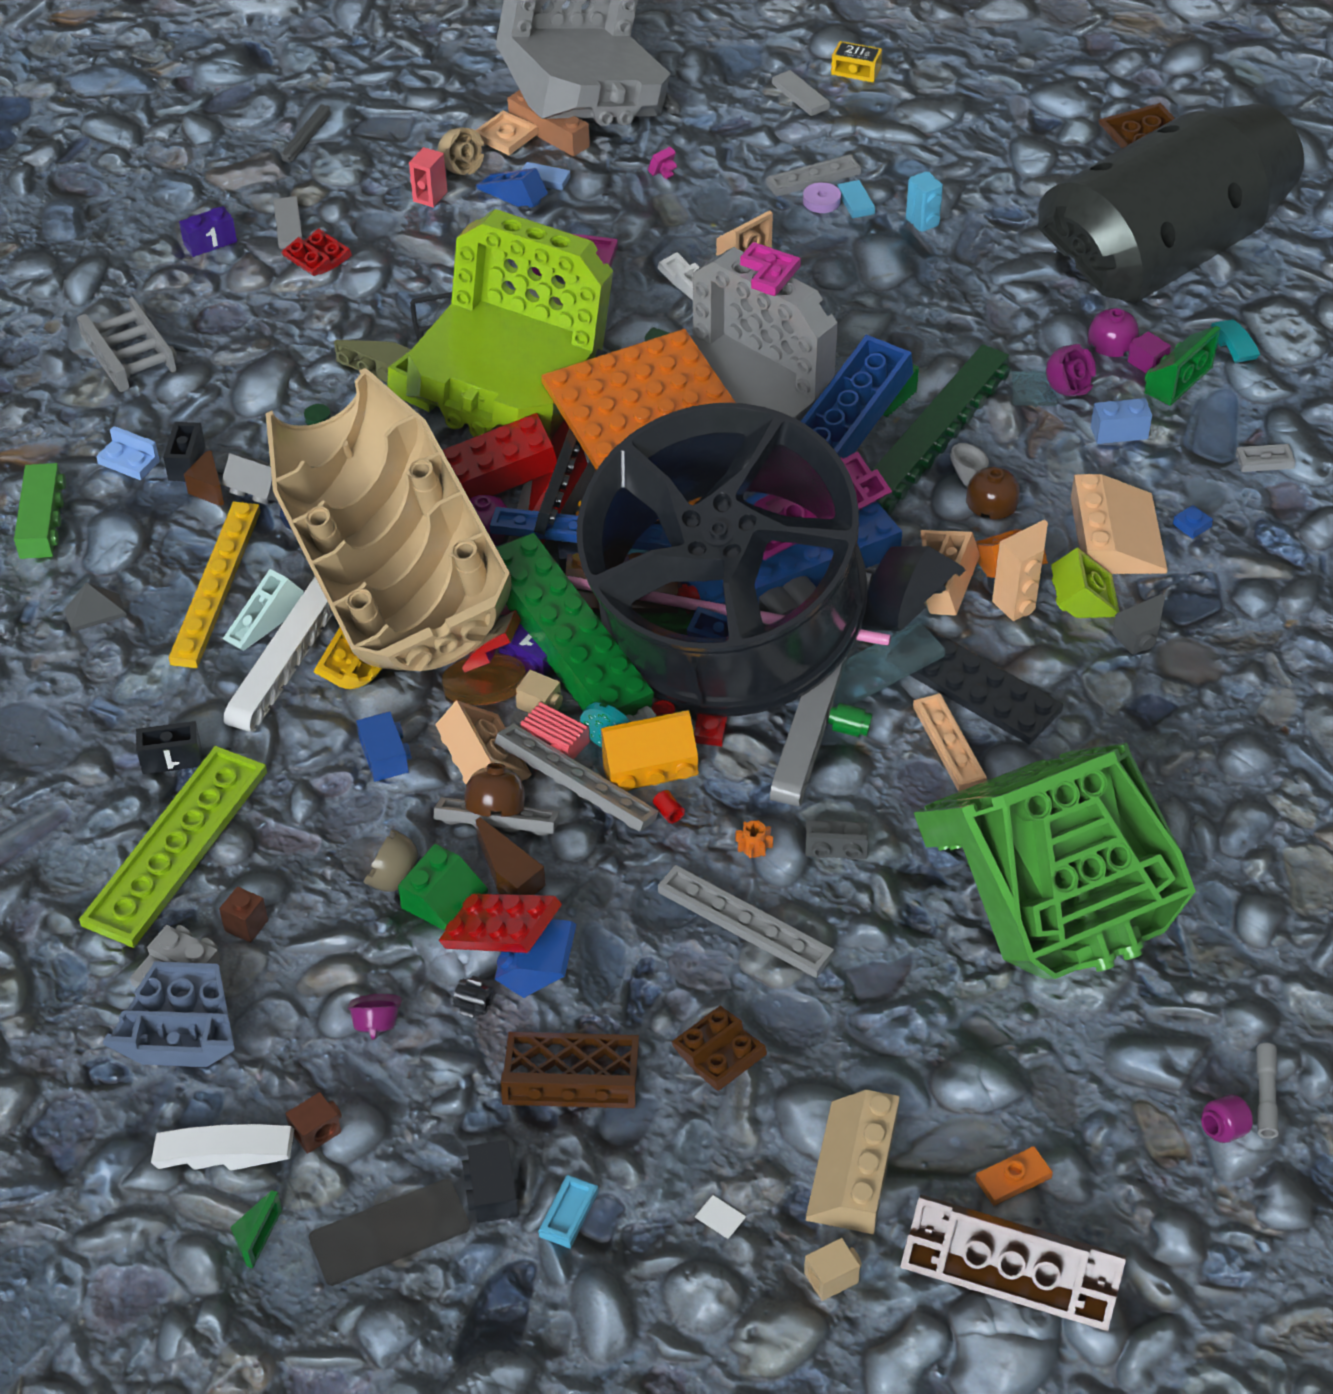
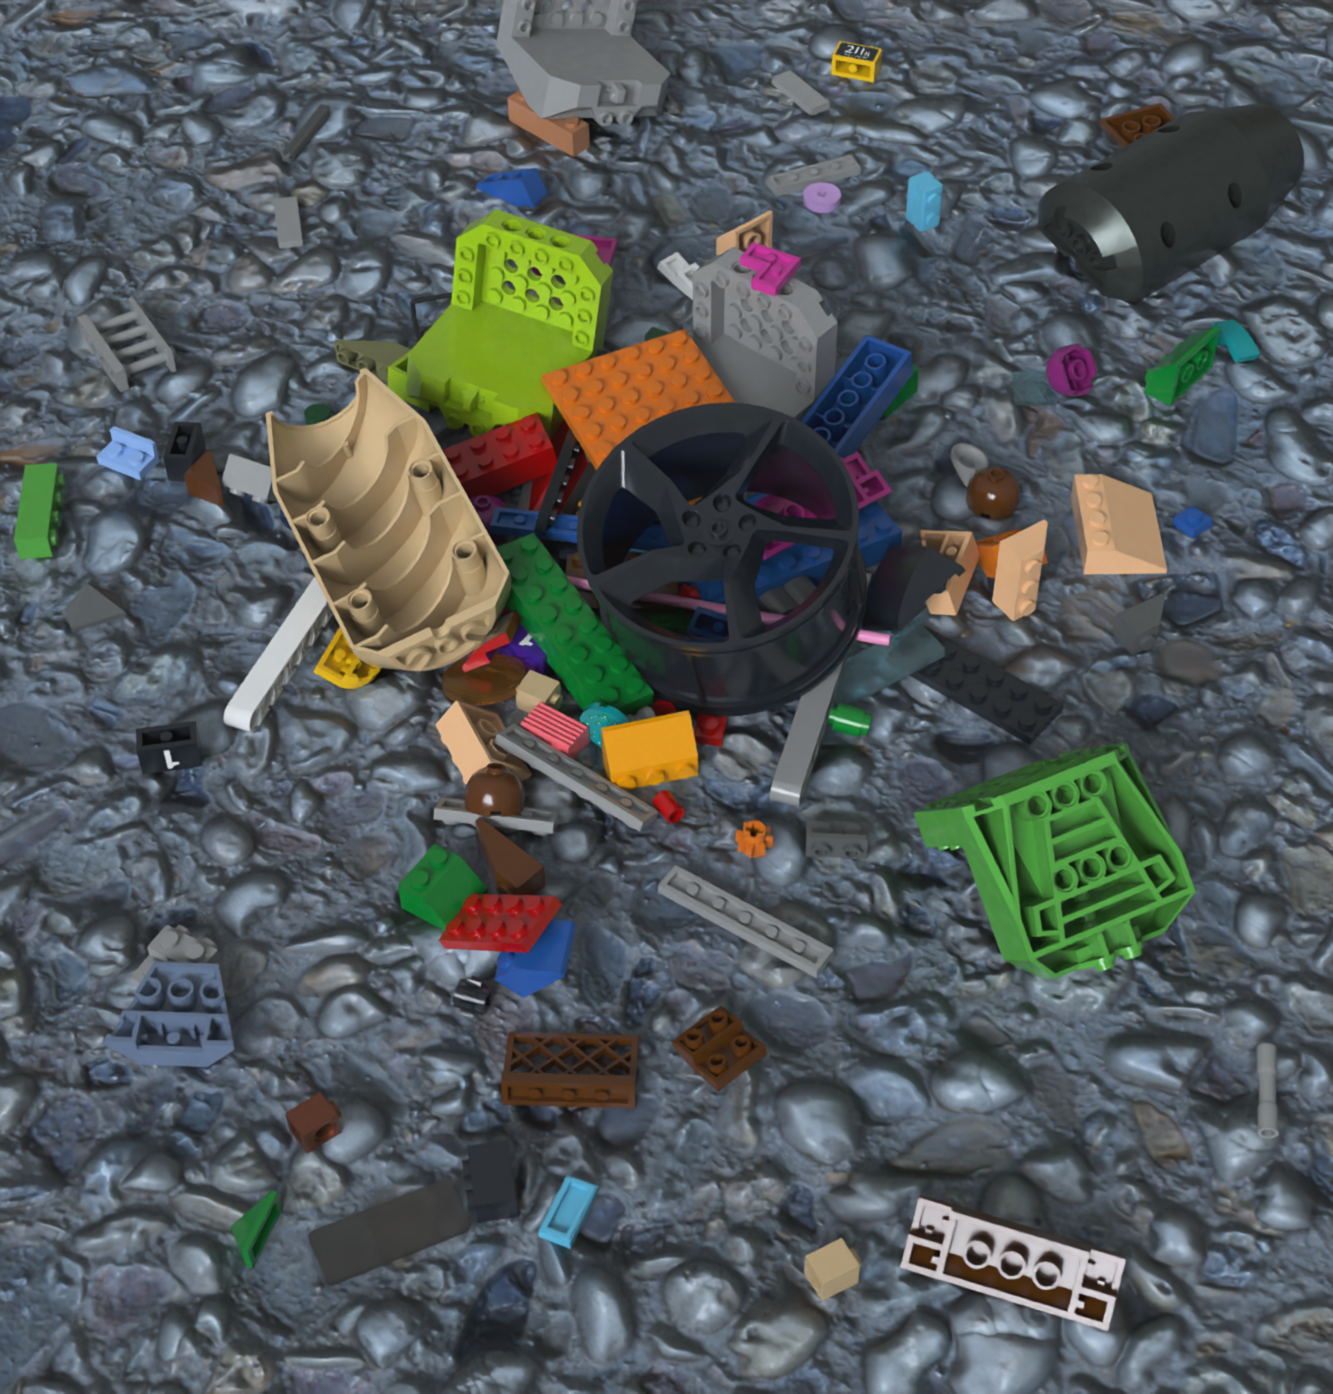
(173, 847): lime plate -> none
(208, 231): dark purple brick -> none
(214, 585): yellow plate -> none
(223, 1144): white slope -> none
(243, 914): copper brick -> none
(264, 610): light aqua slope -> none
(317, 253): red slope -> none
(374, 1013): magenta piece -> none
(383, 746): blue brick -> none
(392, 862): dark tan cylinder -> none
(428, 177): coral brick -> none
(462, 150): tan cylinder -> none
(507, 132): light nougat plate -> none
(552, 177): light blue tile -> none
(663, 163): dark pink tile -> none
(720, 1216): white sticker -> none
(854, 1161): tan slope -> none
(856, 199): medium azure tile -> none
(941, 422): dark green brick -> none
(949, 741): light nougat tile -> none
(1013, 1176): orange plate -> none
(1083, 586): lime slope -> none
(1112, 332): magenta cylinder -> none
(1121, 421): medium blue brick -> none
(1147, 351): magenta brick -> none
(1227, 1118): magenta head -> none
(1265, 457): light grey tile -> none

